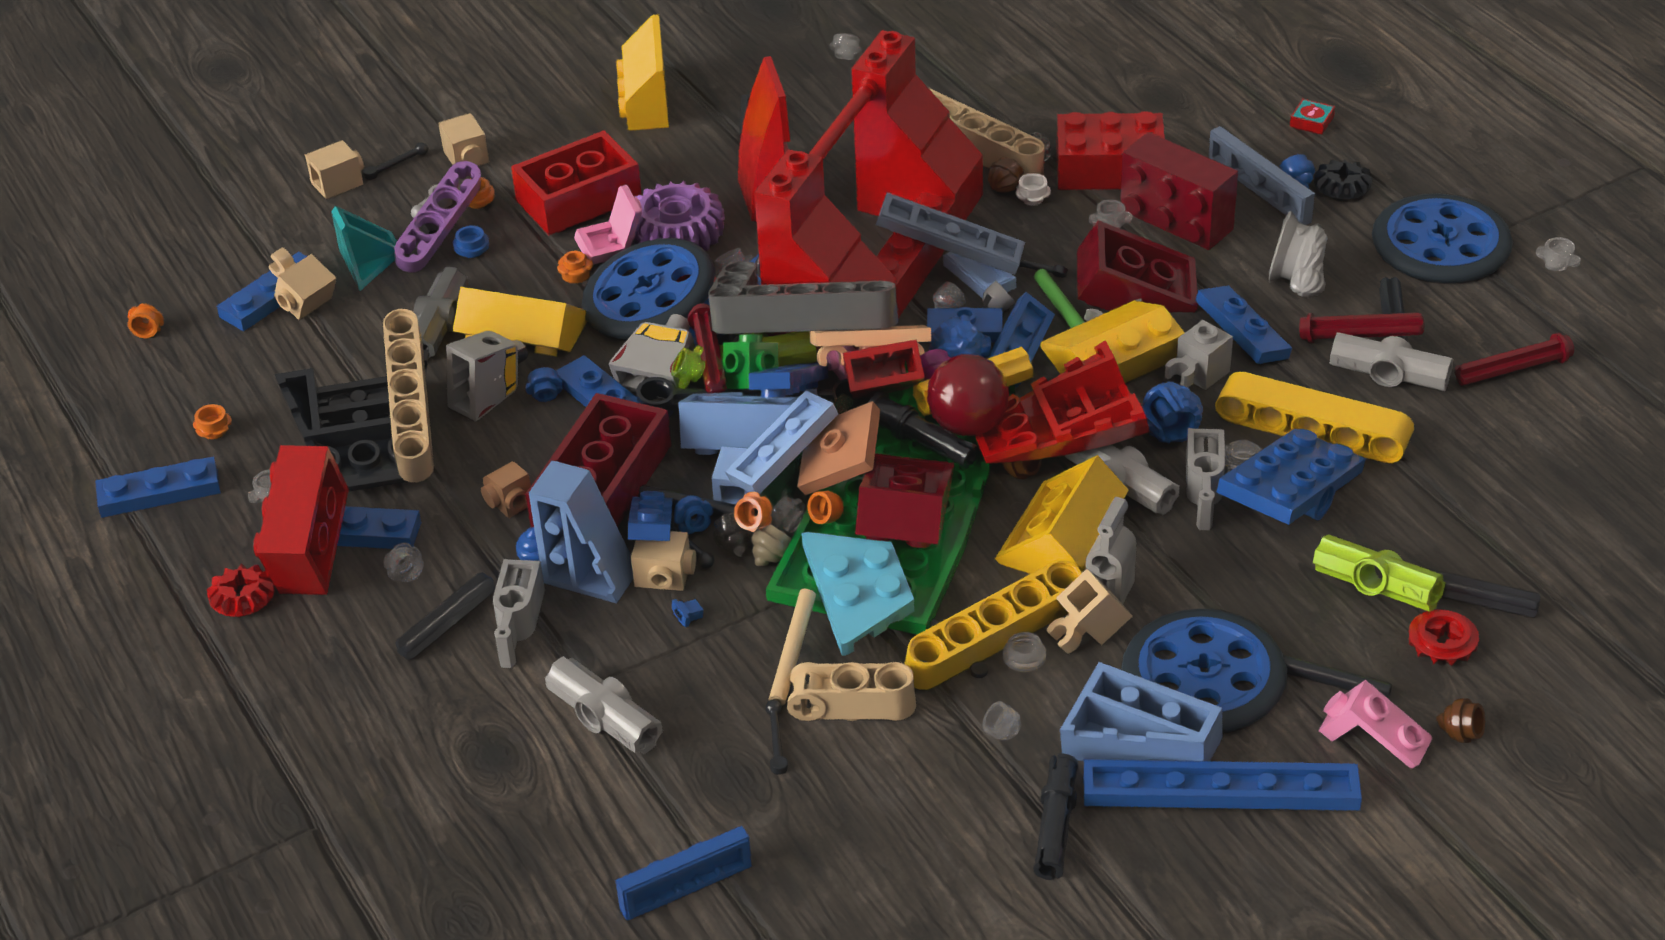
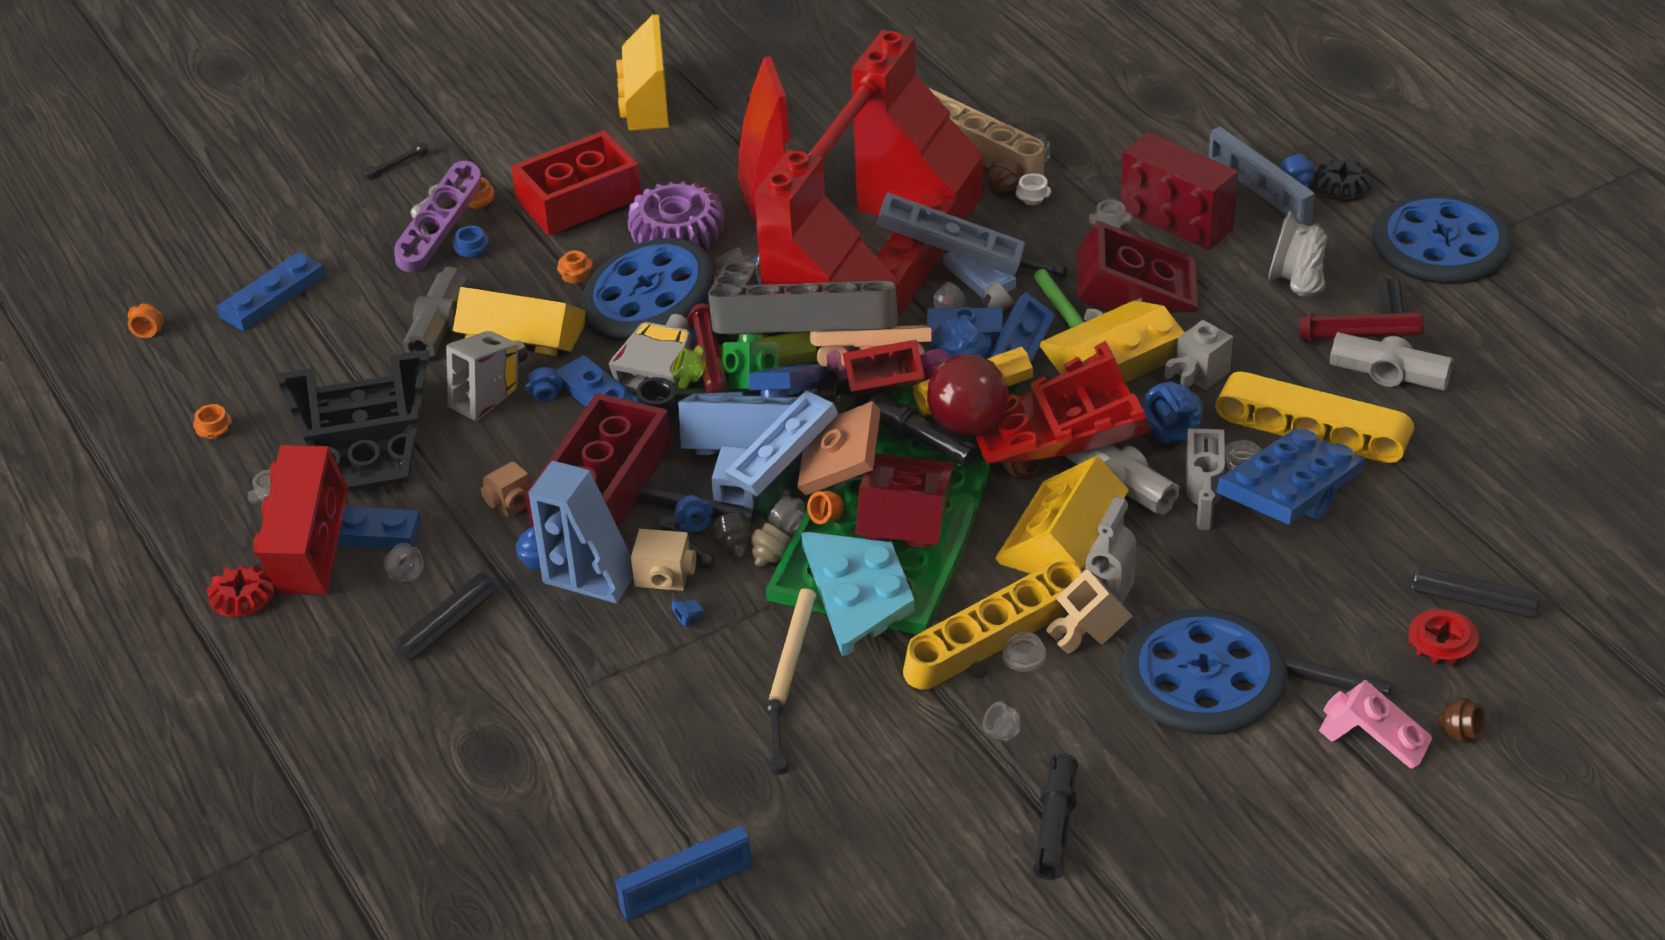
(157, 486): blue plate -> none
(301, 285): tan brick -> none
(335, 169): tan brick -> none
(363, 246): teal slope -> none
(408, 395): tan beam -> none
(464, 140): tan brick -> none
(516, 606): light grey piece -> none
(603, 705): light grey piece -> none
(609, 238): bright pink bracket -> none
(650, 517): blue plate -> none
(745, 514): orange plate -> none
(845, 46): clear plate -> none
(852, 691): tan piece -> none
(1093, 146): red brick -> none
(1139, 720): medium blue wedge -> none
(1222, 784): blue plate -> none
(1244, 324): blue plate -> none
(1312, 116): red tile -> none
(1399, 578): lime piece -> none
(1558, 254): clear plate -> none
(1558, 348): dark red axle -> none

